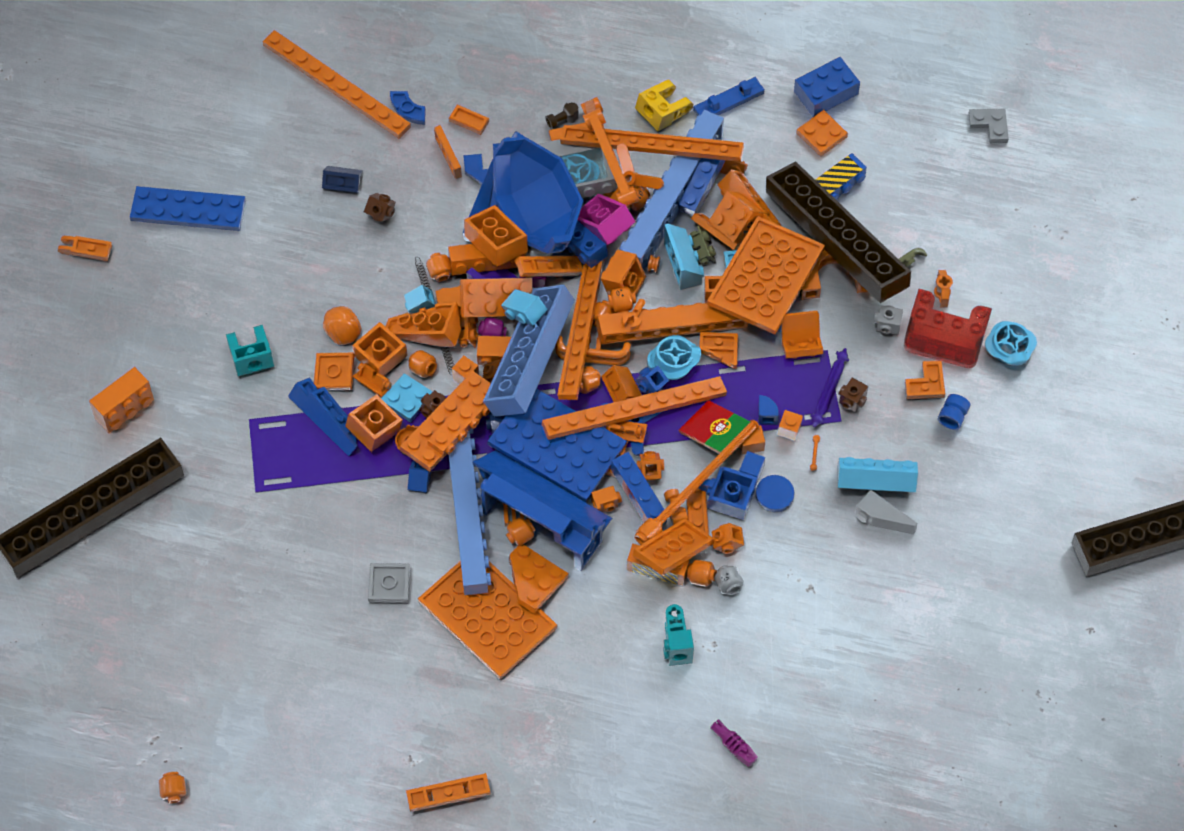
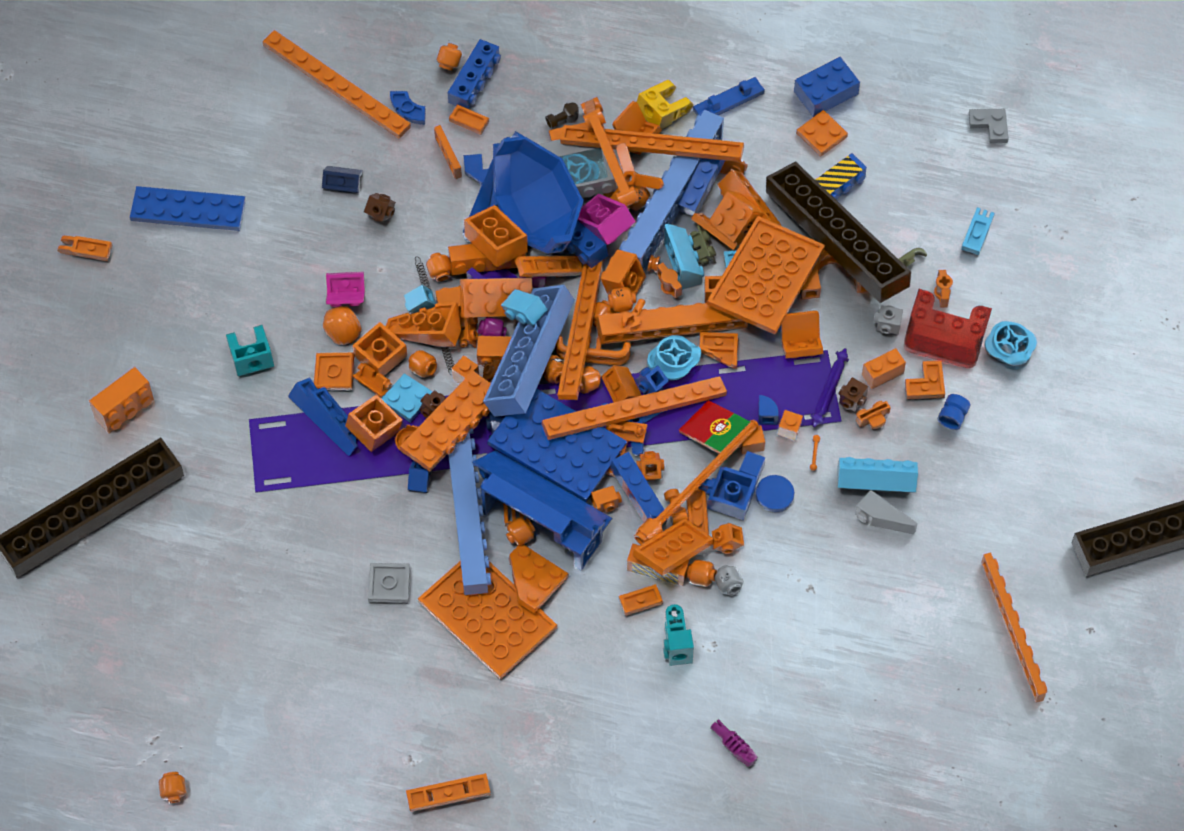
(345, 288): none -> dark pink bracket
(449, 56): none -> orange head
(473, 74): none -> blue brick
(553, 369): none -> orange head
(633, 120): none -> orange bracket
(640, 600): none -> orange plate
(669, 281): none -> orange piece
(874, 415): none -> orange piece
(883, 368): none -> orange brick
(977, 232): none -> medium azure hinge
(1016, 633): none -> orange plate

